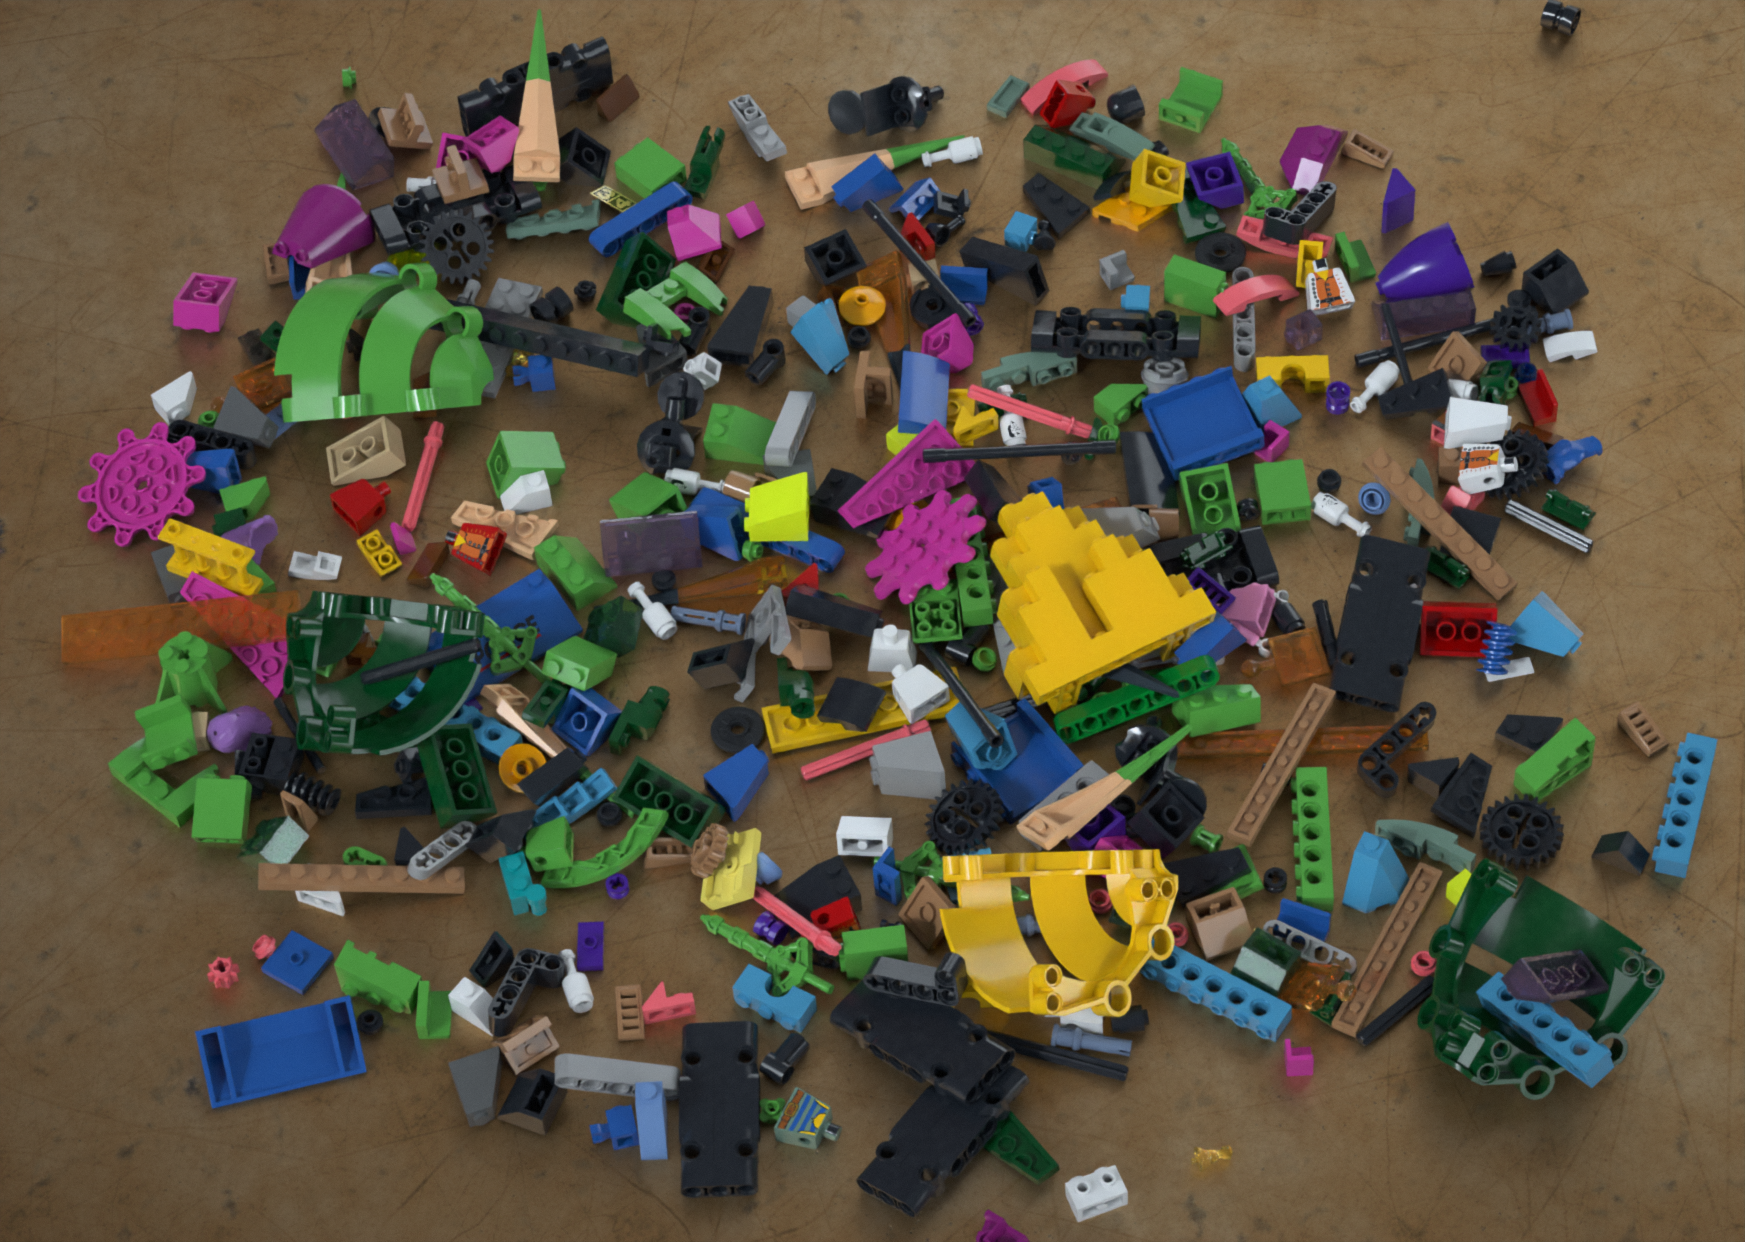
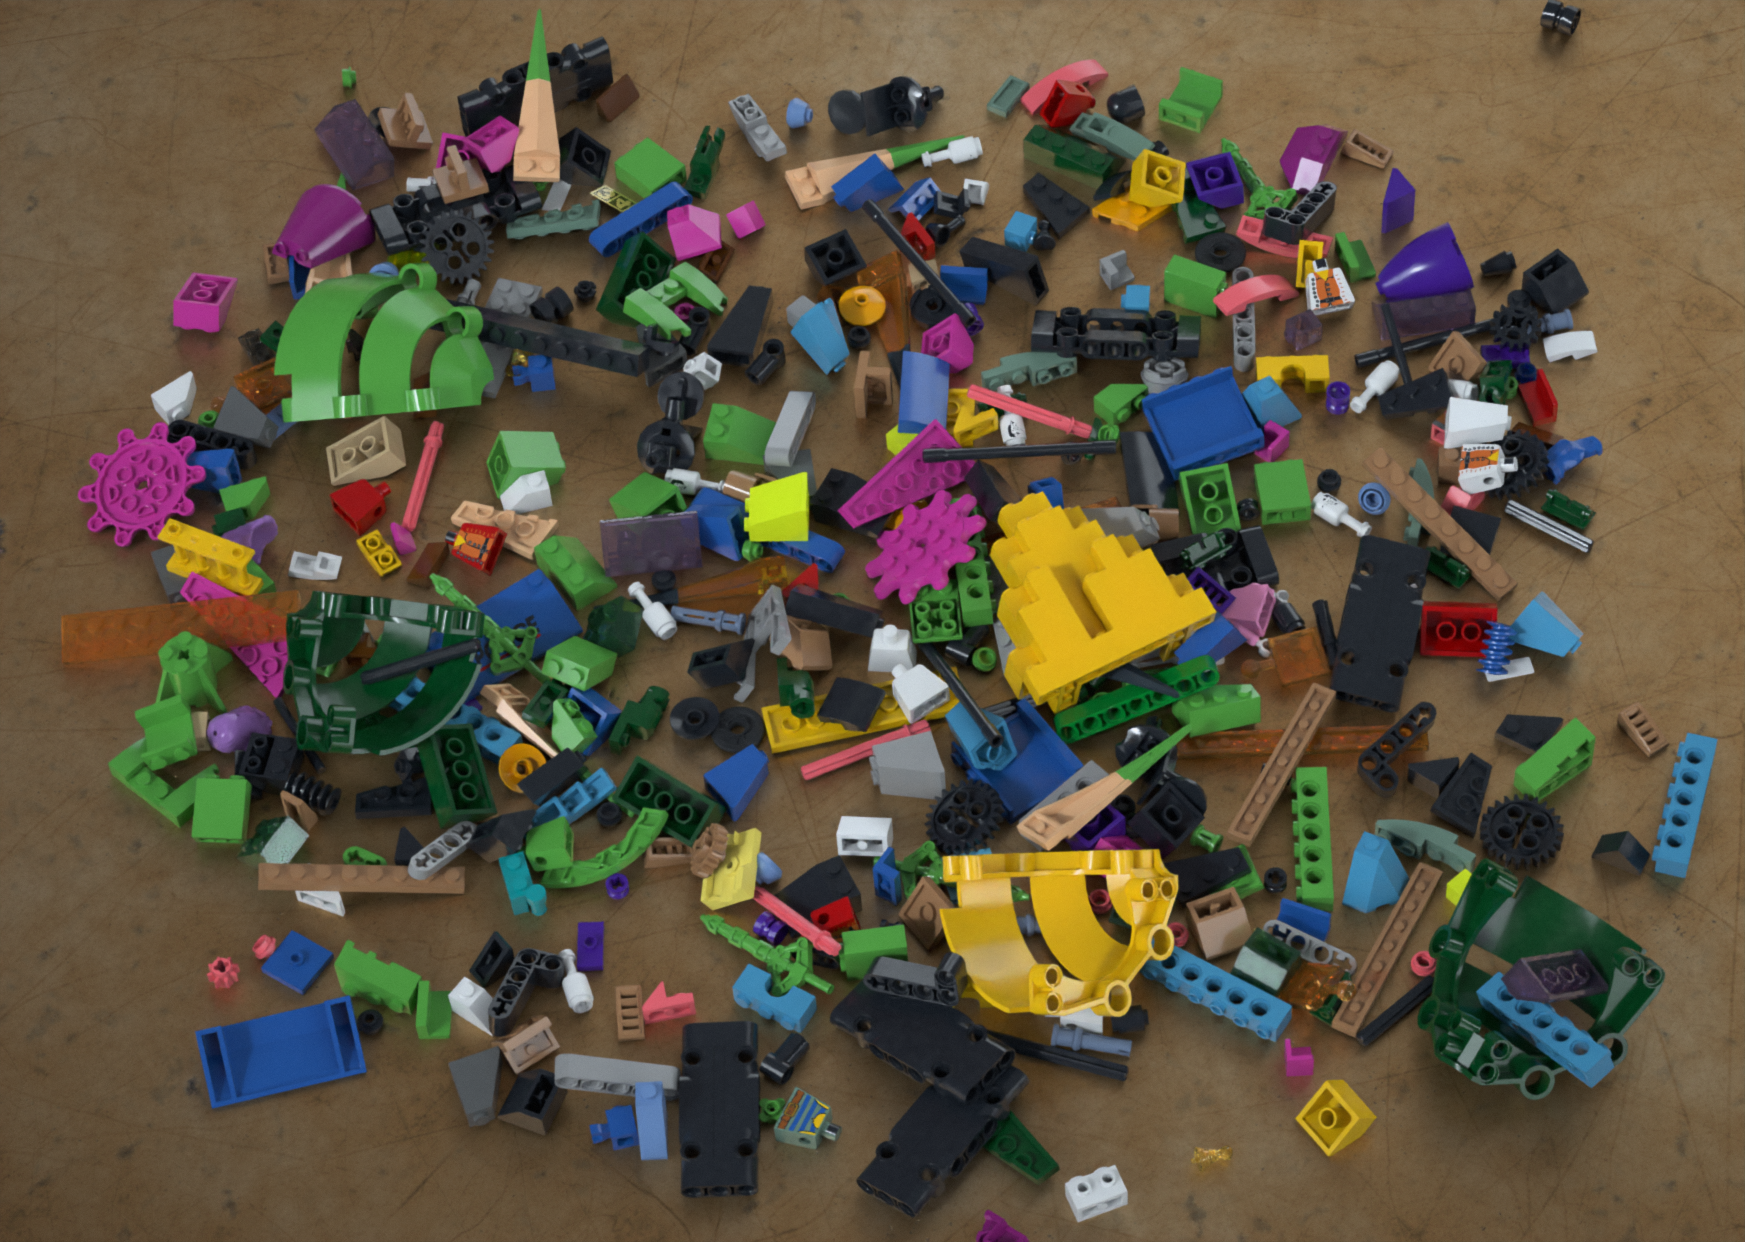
(556, 196): none -> white sticker
(570, 726): none -> bright green slope
(694, 710): none -> black dish
(798, 113): none -> medium blue cone
(976, 190): none -> white slope
(1335, 1116): none -> yellow slope

